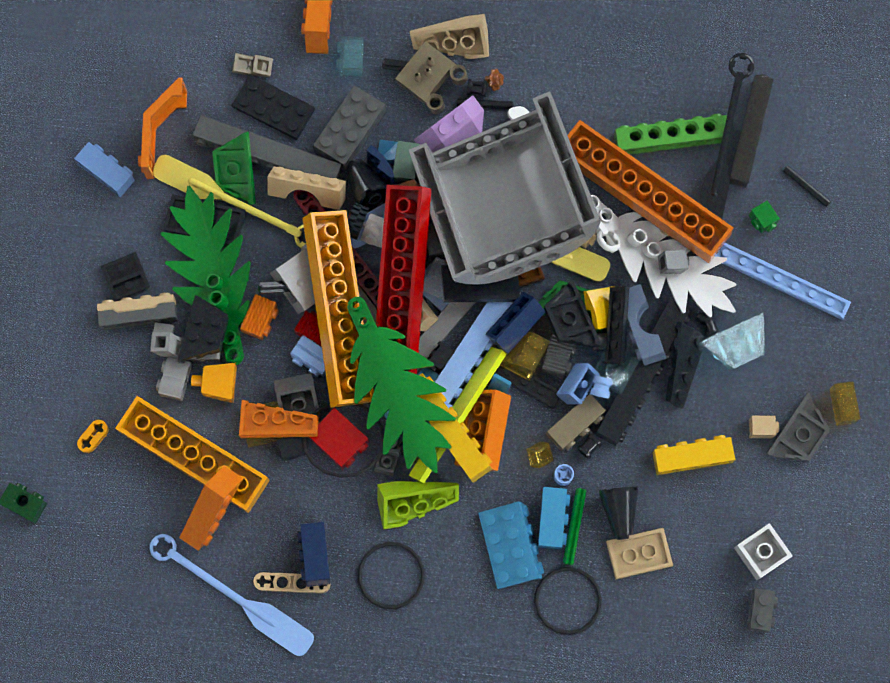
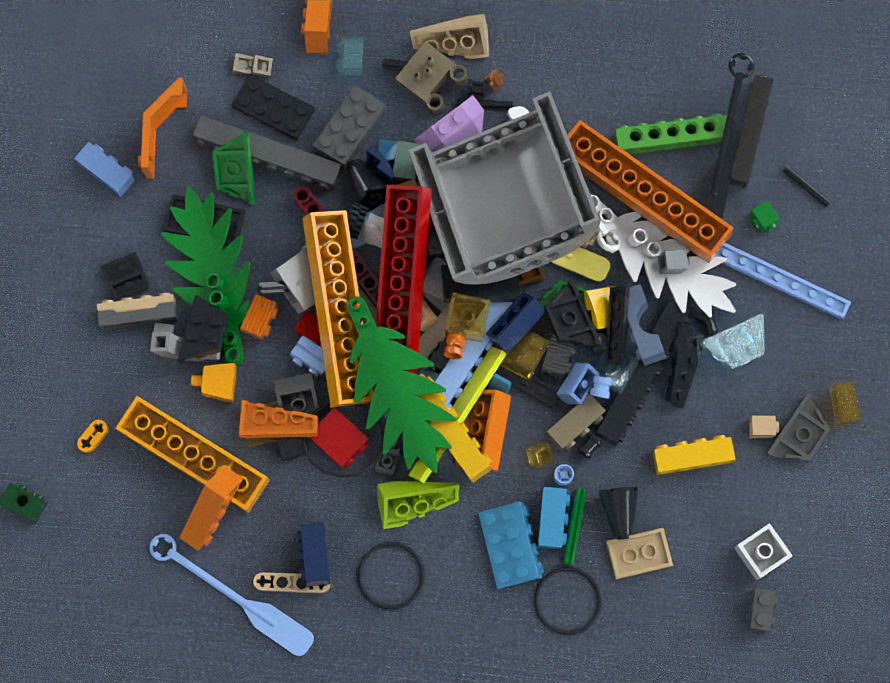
(174, 379): light grey brick -> none
(182, 175): light yellow piece -> none
(327, 190): tan arch -> none
(454, 346): none -> orange wheel
(467, 317): none -> clear yellow slope

